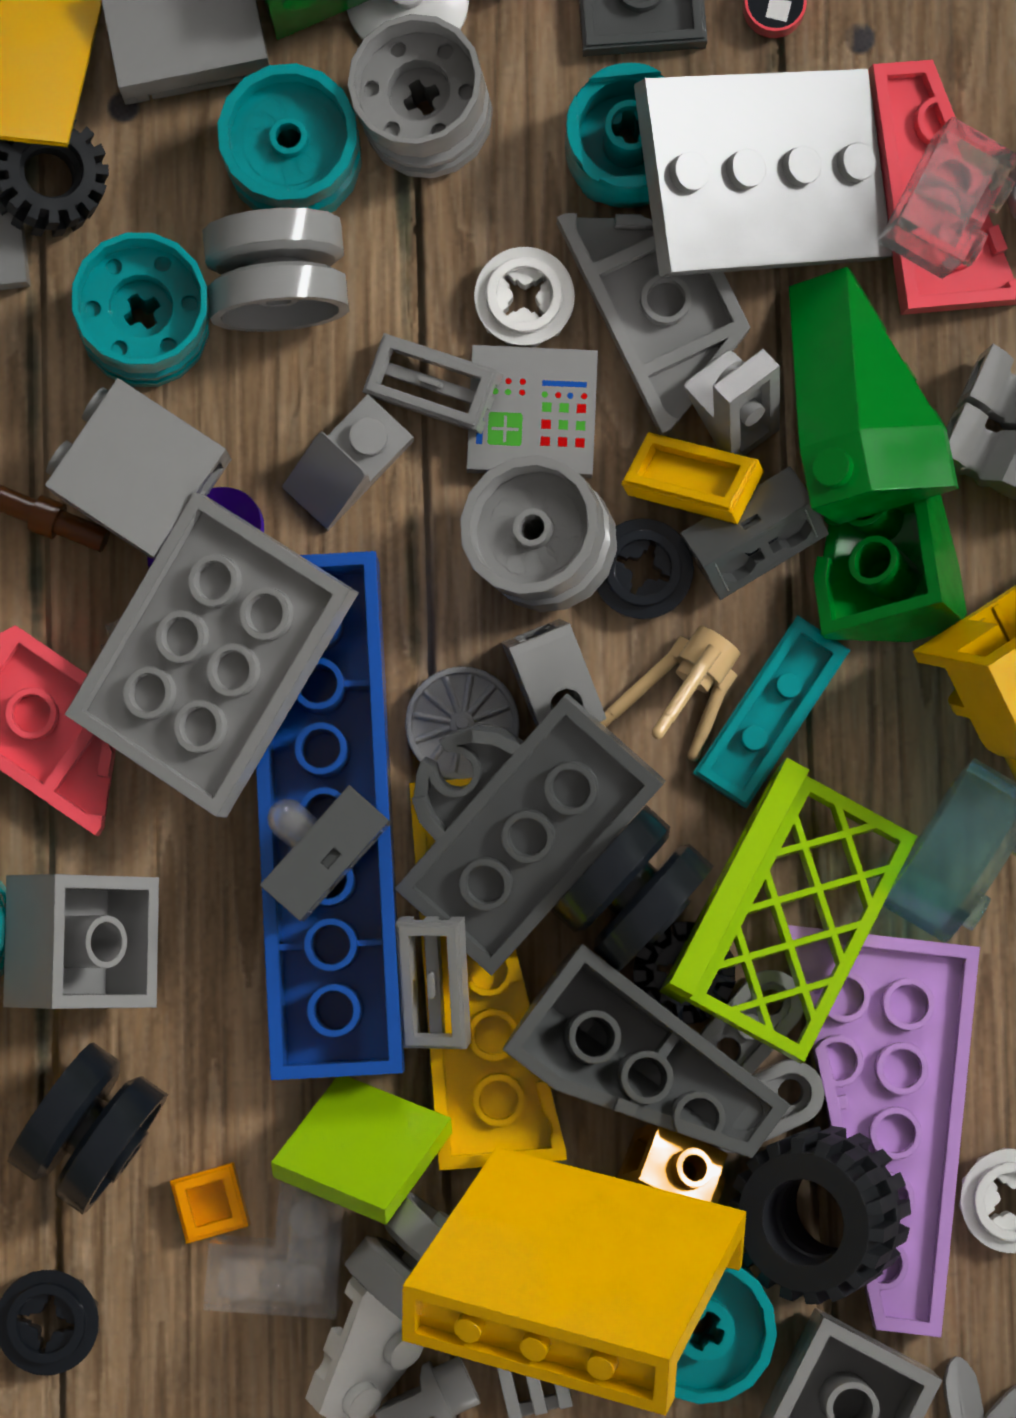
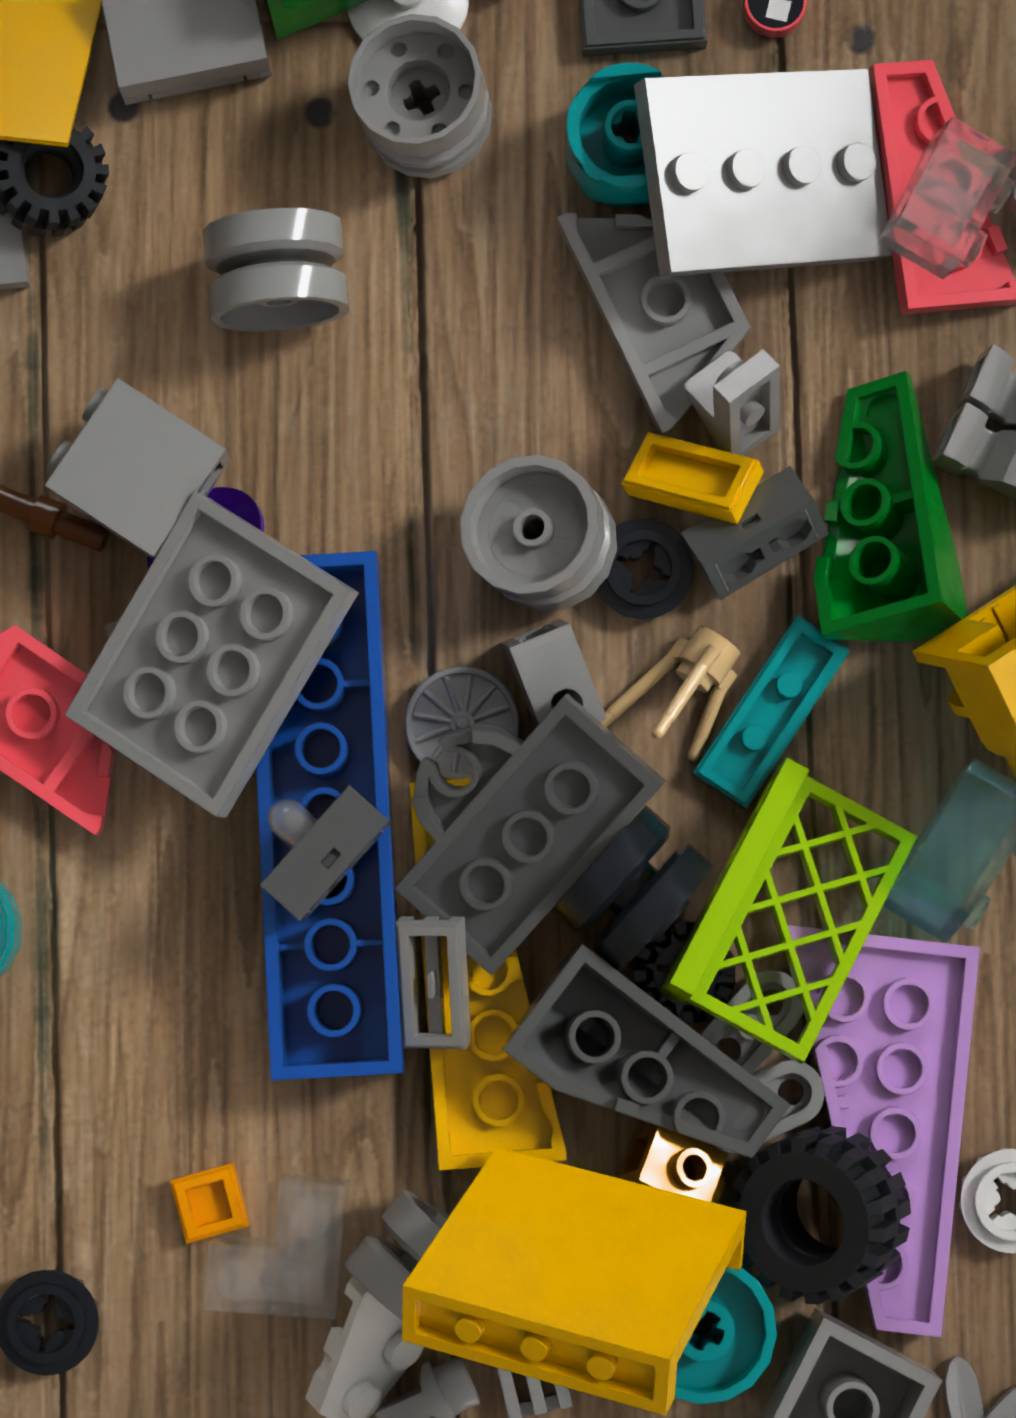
(81, 941): light grey brick -> none
(81, 1123): black wheel -> none
(148, 275): teal wheel -> none
(278, 110): teal wheel -> none
(346, 462): light grey slope -> none
(362, 1148): lime tile -> none
(480, 399): light grey tile -> none
(524, 268): white gear -> none
(538, 408): light grey tile -> none
(860, 413): green wedge -> none

